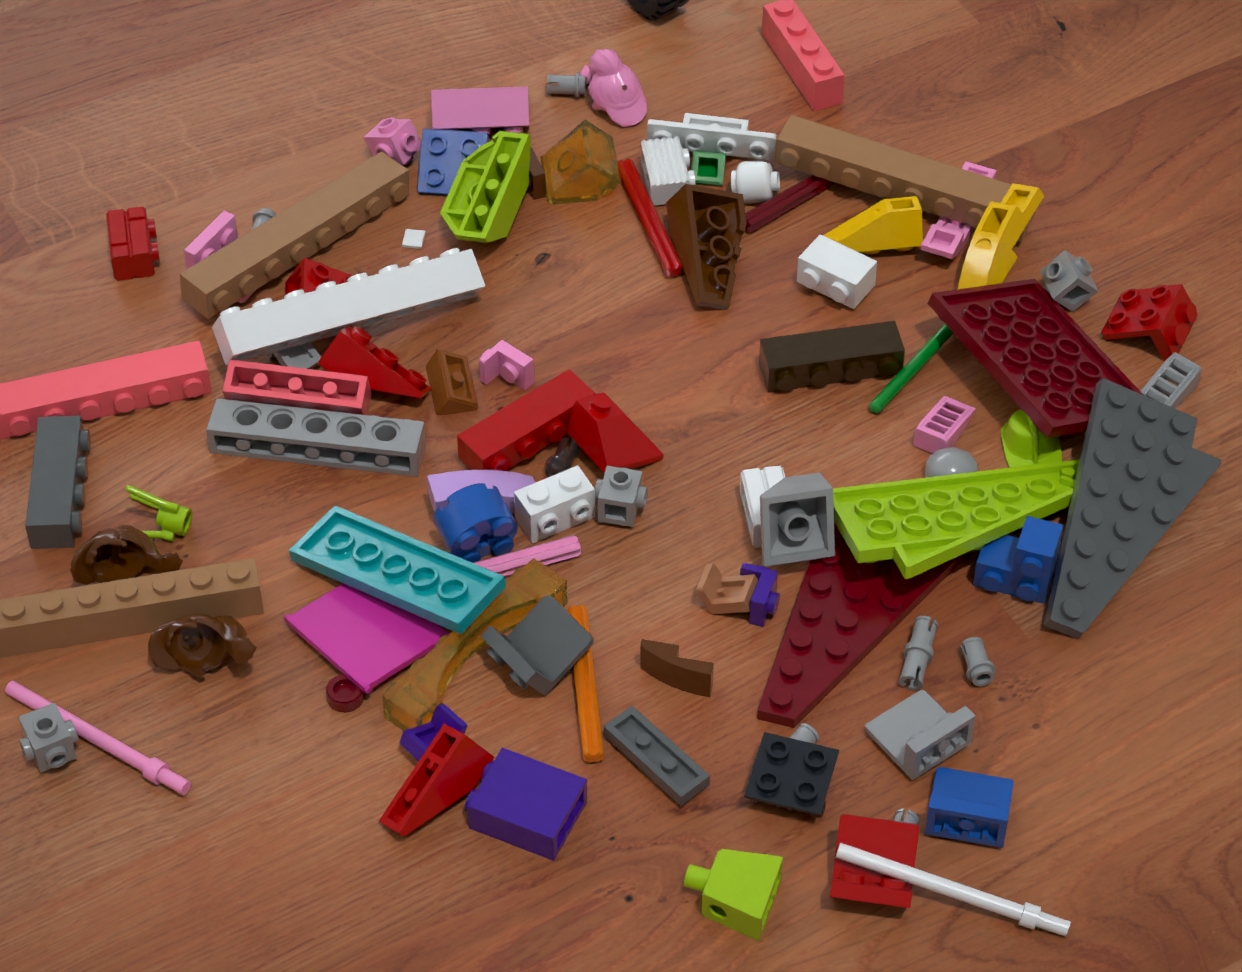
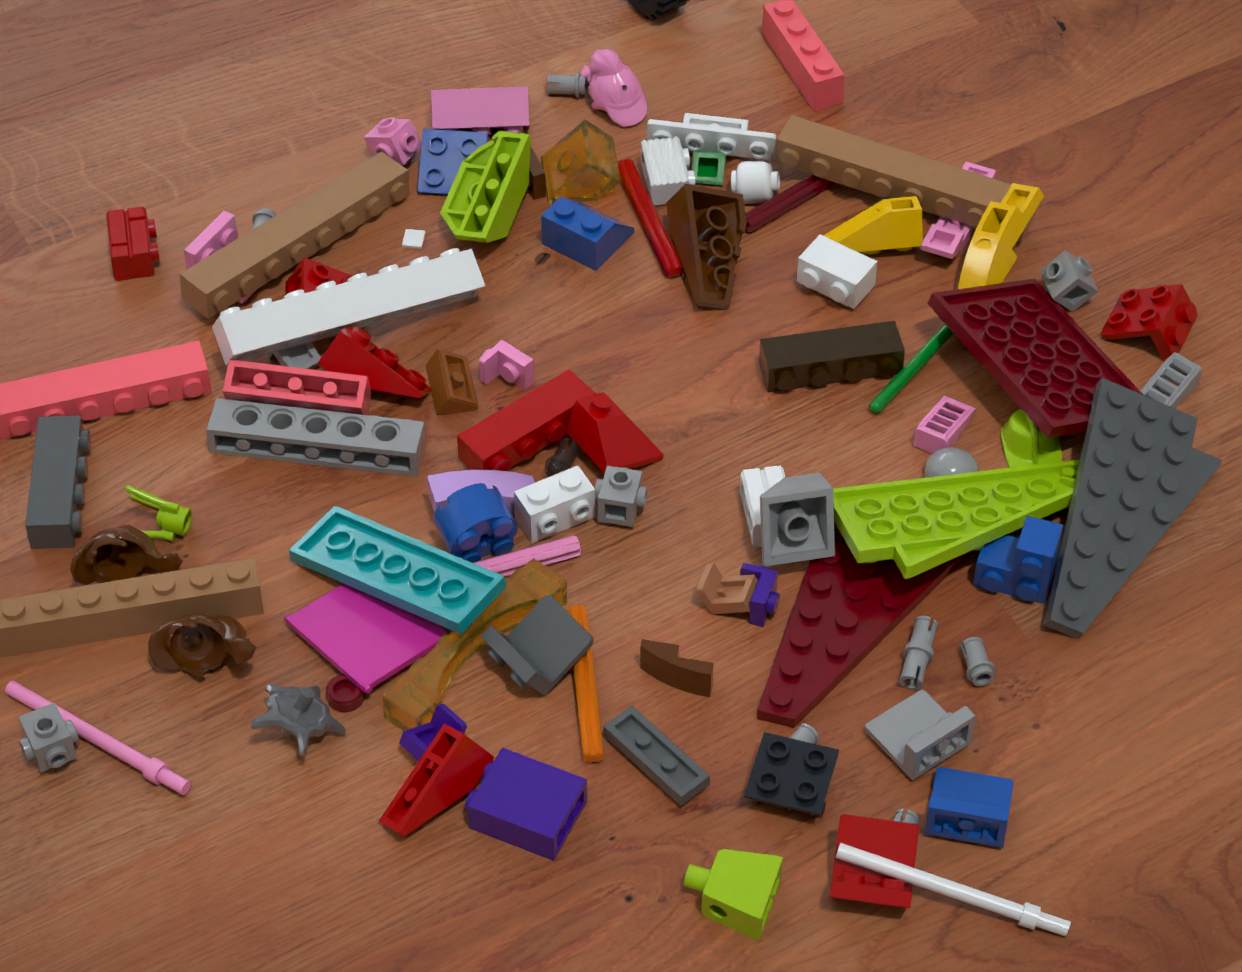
(298, 714): none -> flat silver piece
(582, 232): none -> blue slope

